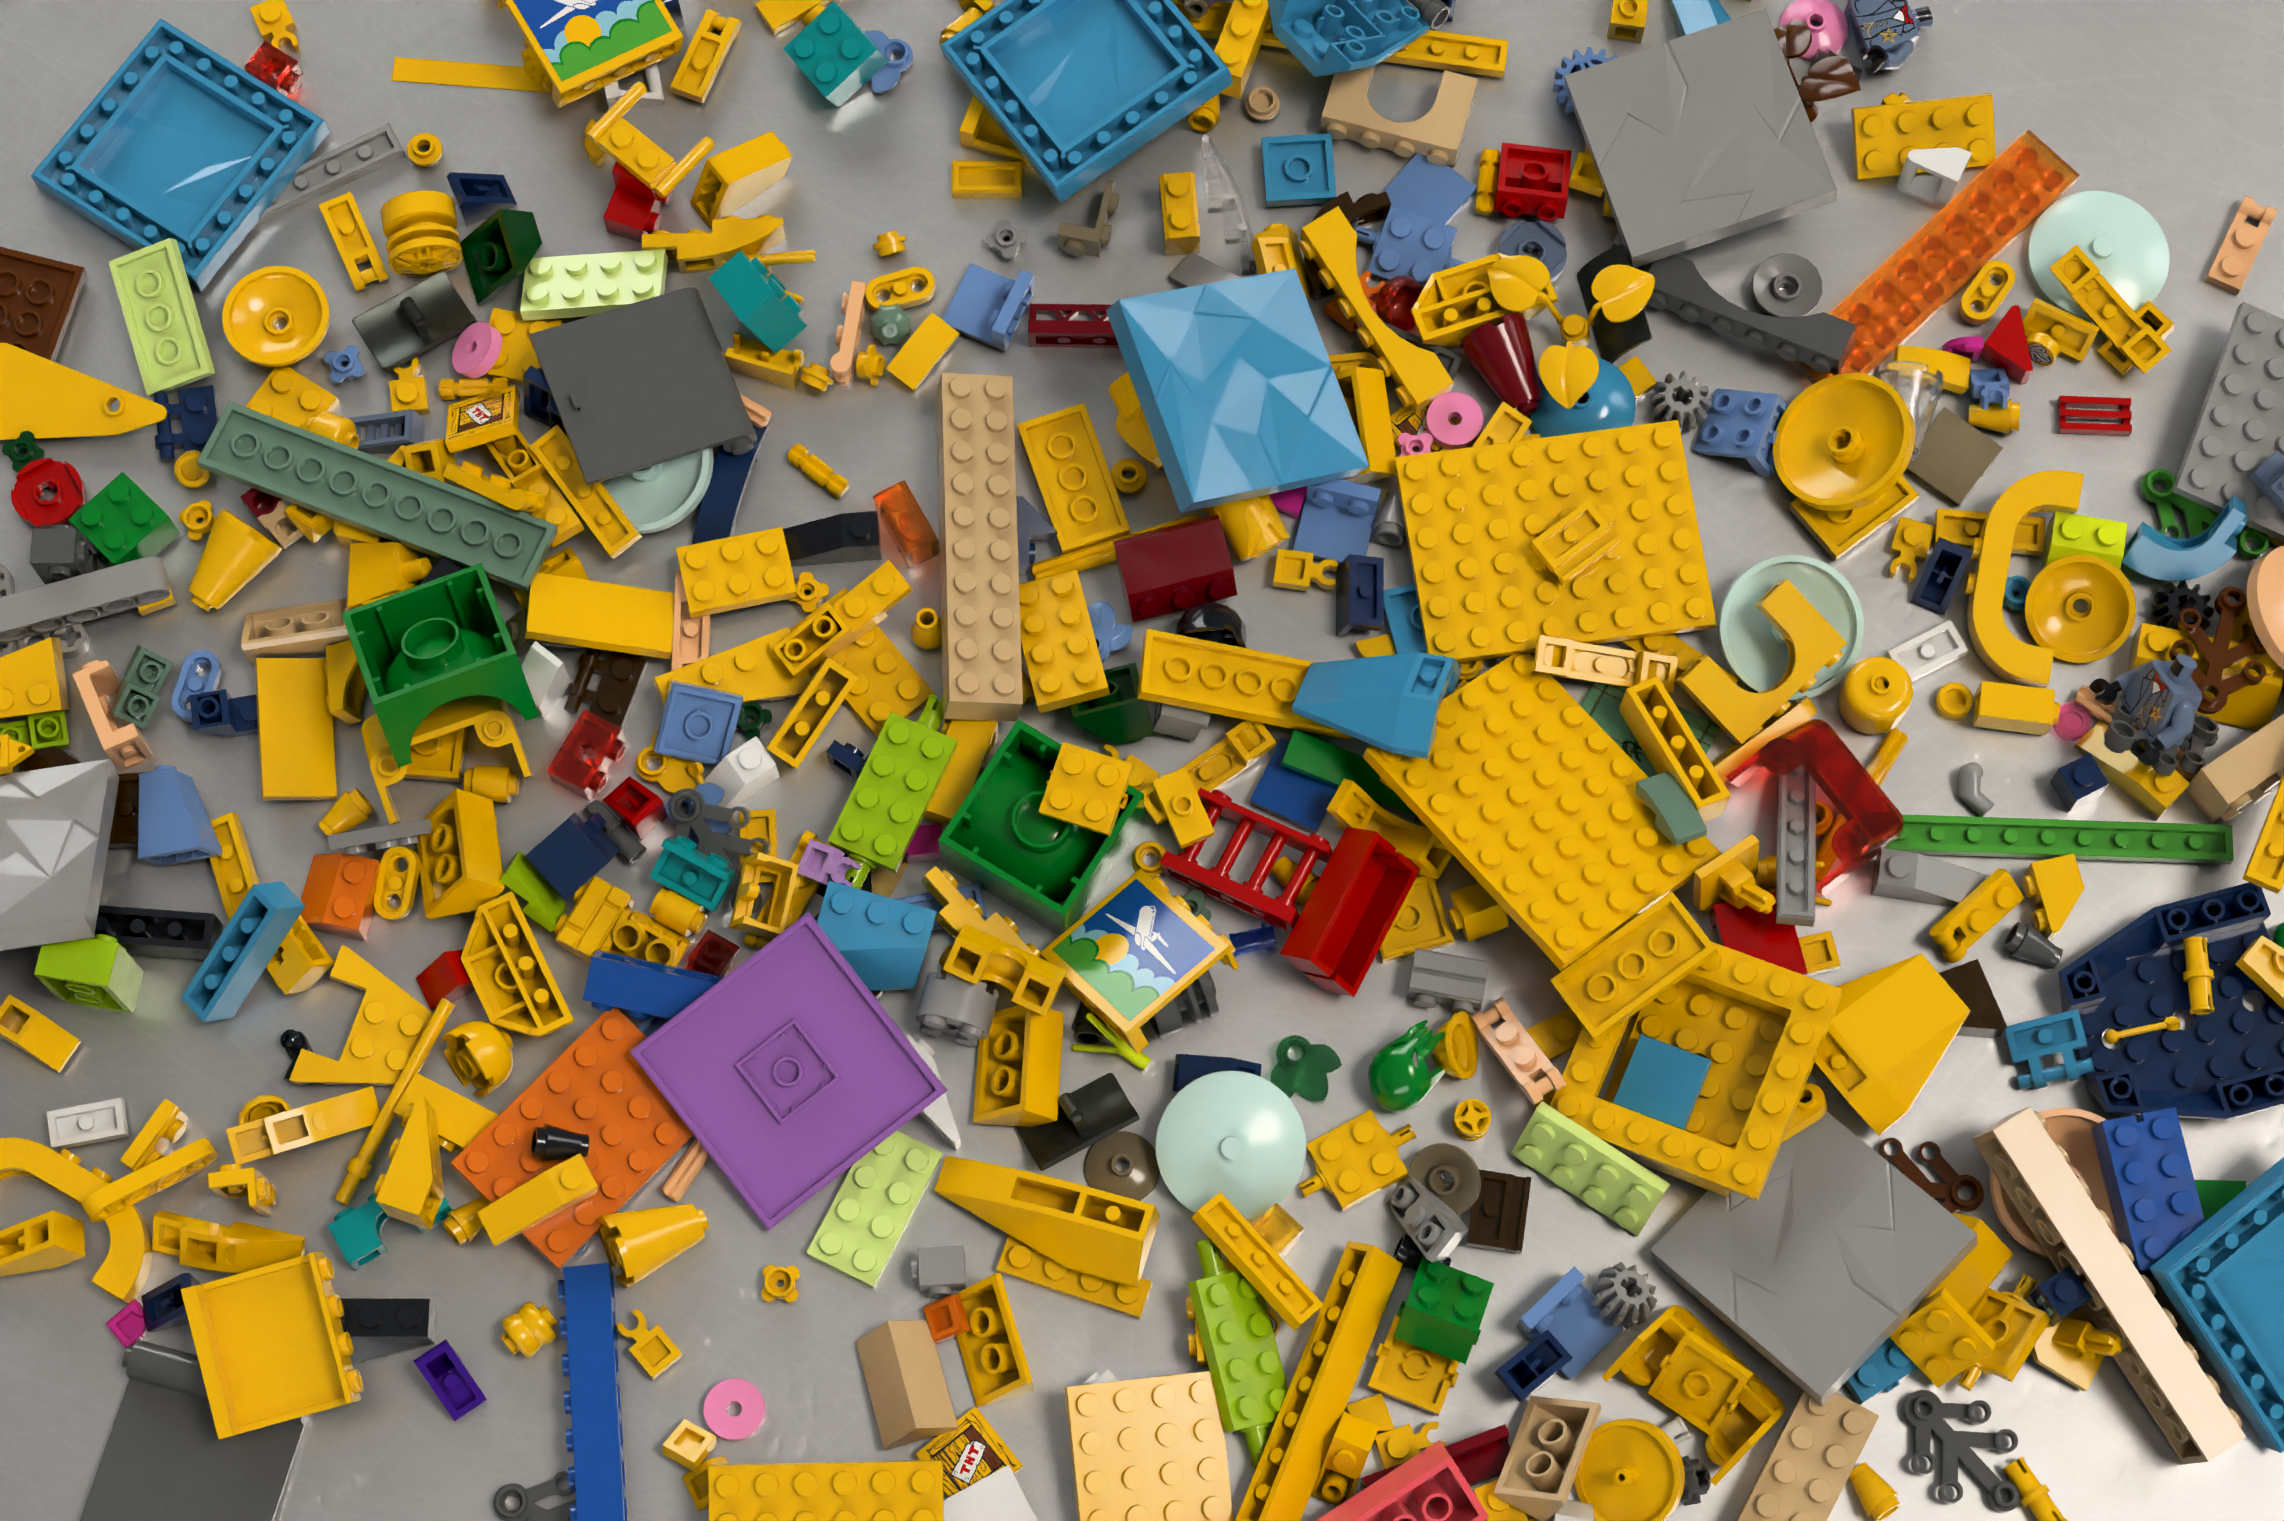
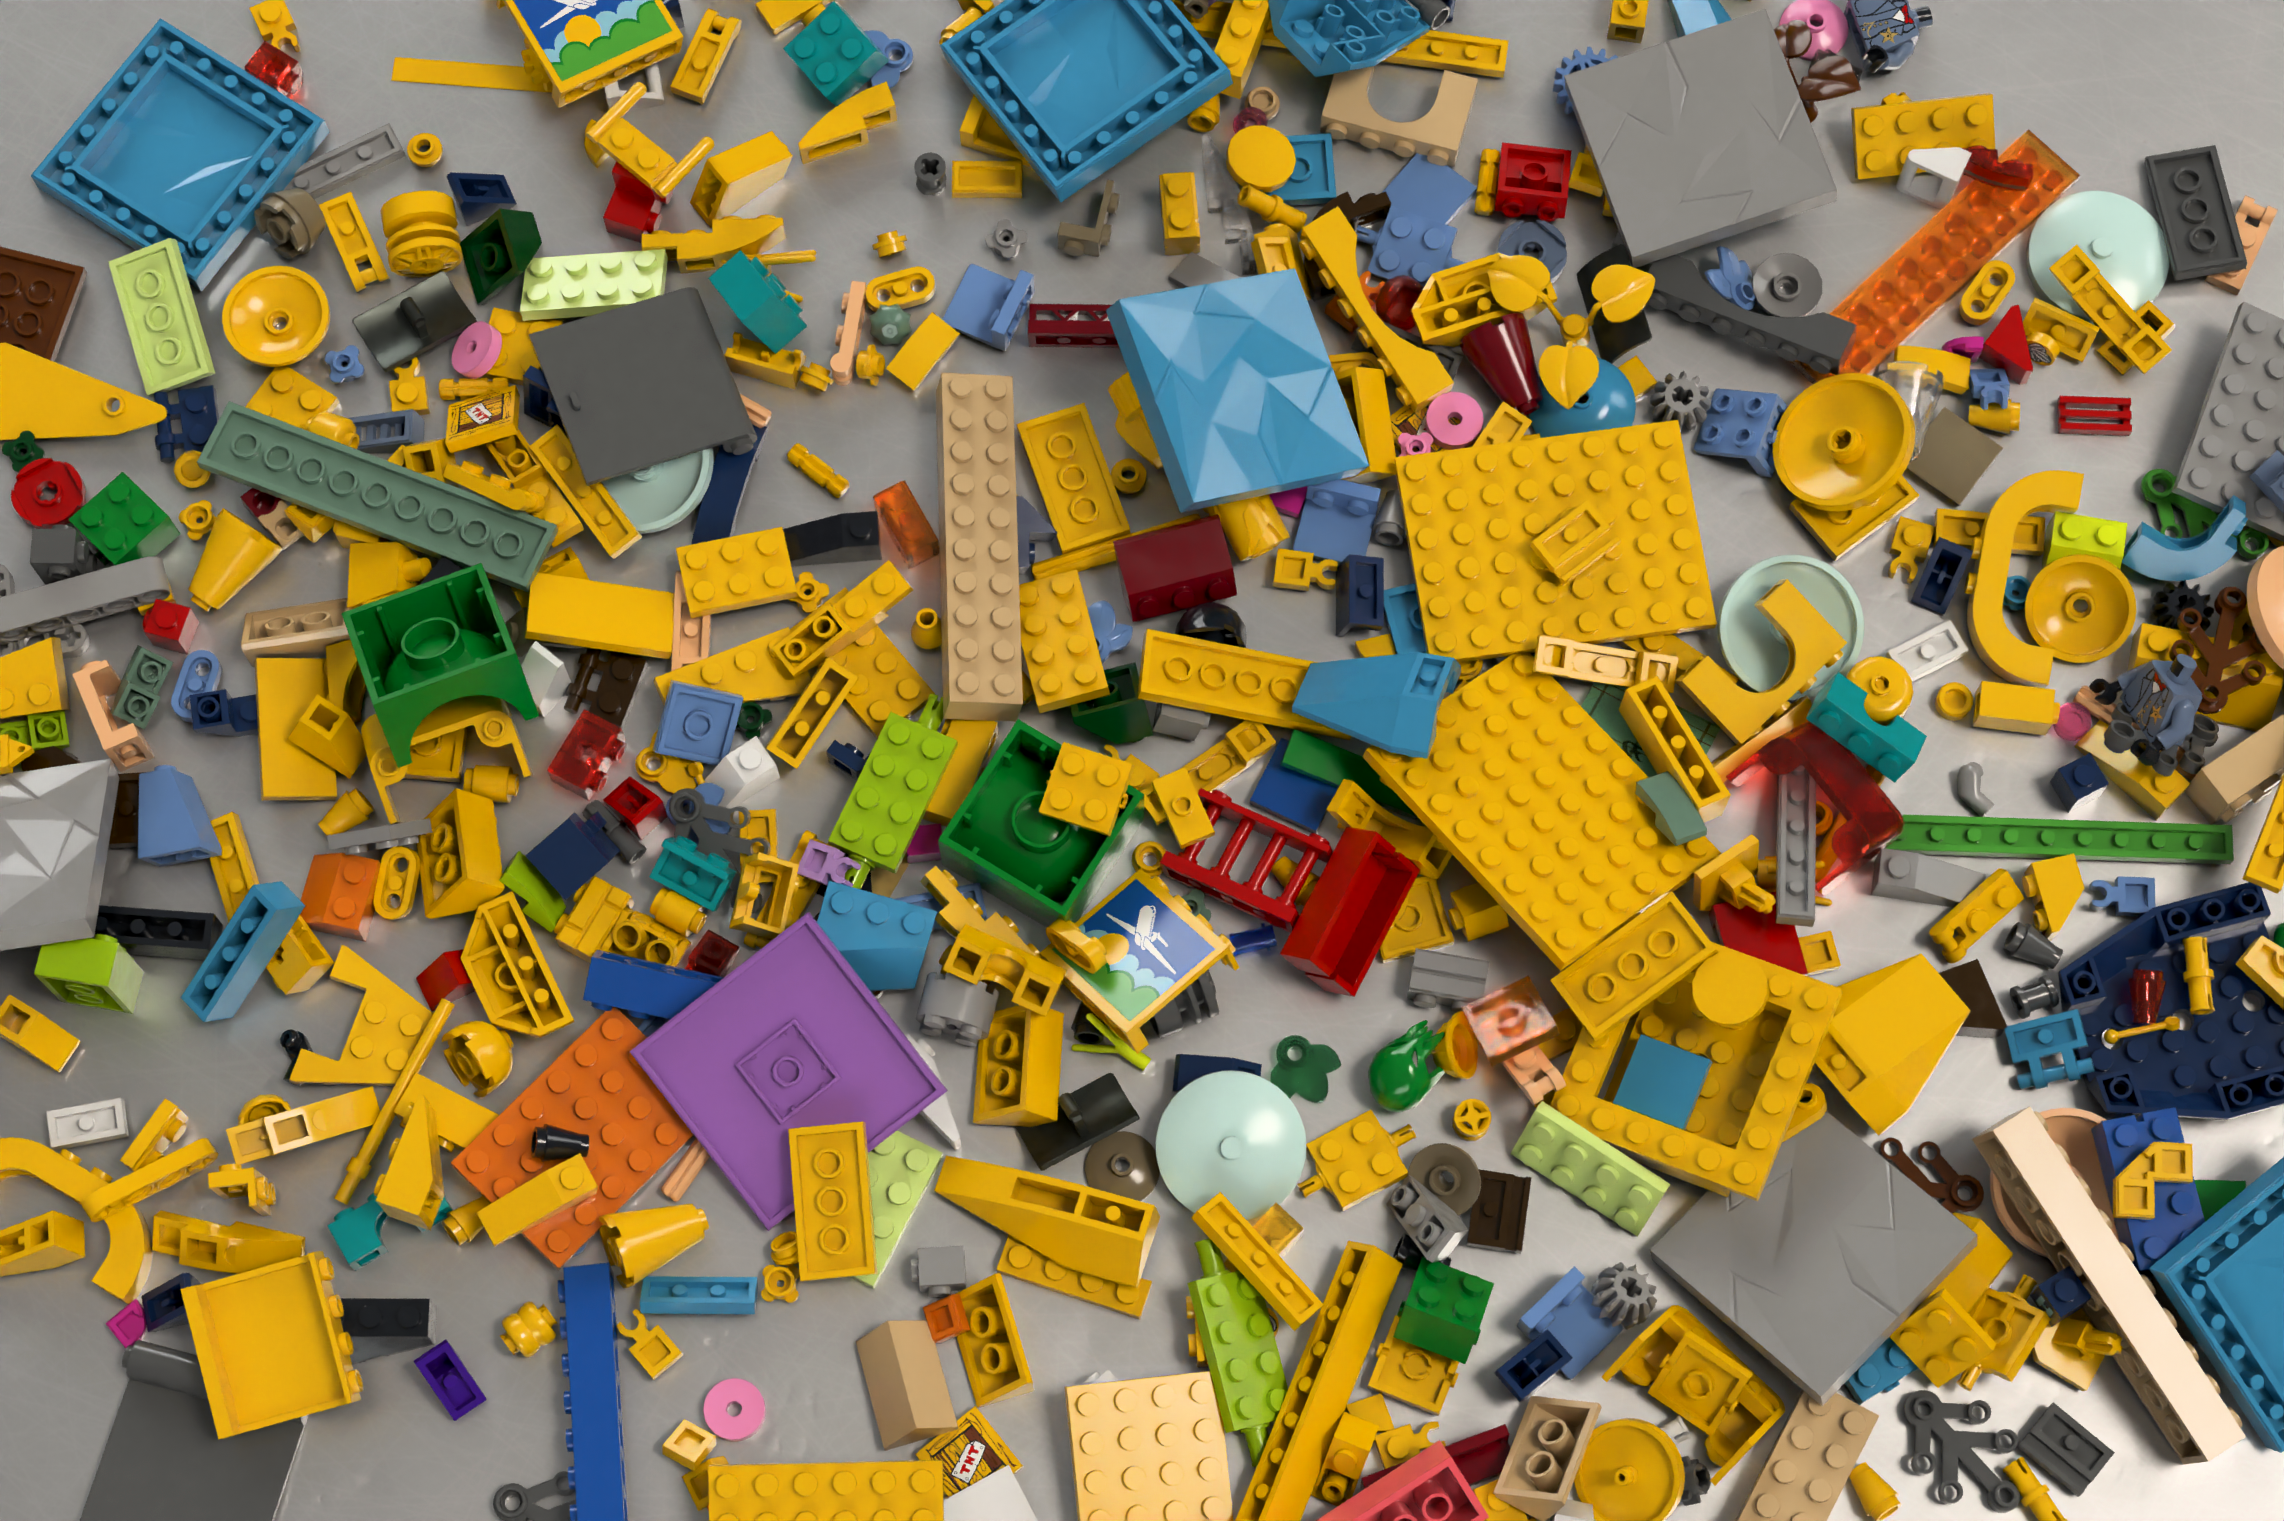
(170, 626): none -> red brick
(291, 221): none -> dark tan cone
(330, 736): none -> yellow slope
(698, 1295): none -> dark azure plate
(785, 1249): none -> yellow plate
(832, 1201): none -> yellow plate
(848, 124): none -> yellow slope
(933, 165): none -> dark grey bush
(1076, 946): none -> yellow plate
(1249, 112): none -> clear pink bush
(1260, 158): none -> yellow tile
(1271, 208): none -> yellow pin
(1510, 1021): none -> clear orange plate
(1730, 989): none -> yellow tile
(1733, 279): none -> medium blue plate
(1842, 715): none -> teal arch
(1985, 168): none -> clear red slope
(2034, 996): none -> dark grey bush
(2065, 1449): none -> dark grey plate
(2130, 895): none -> medium blue plate
(2135, 1184): none -> yellow tile
(2146, 994): none -> clear red cone
(2195, 212): none -> dark grey tile

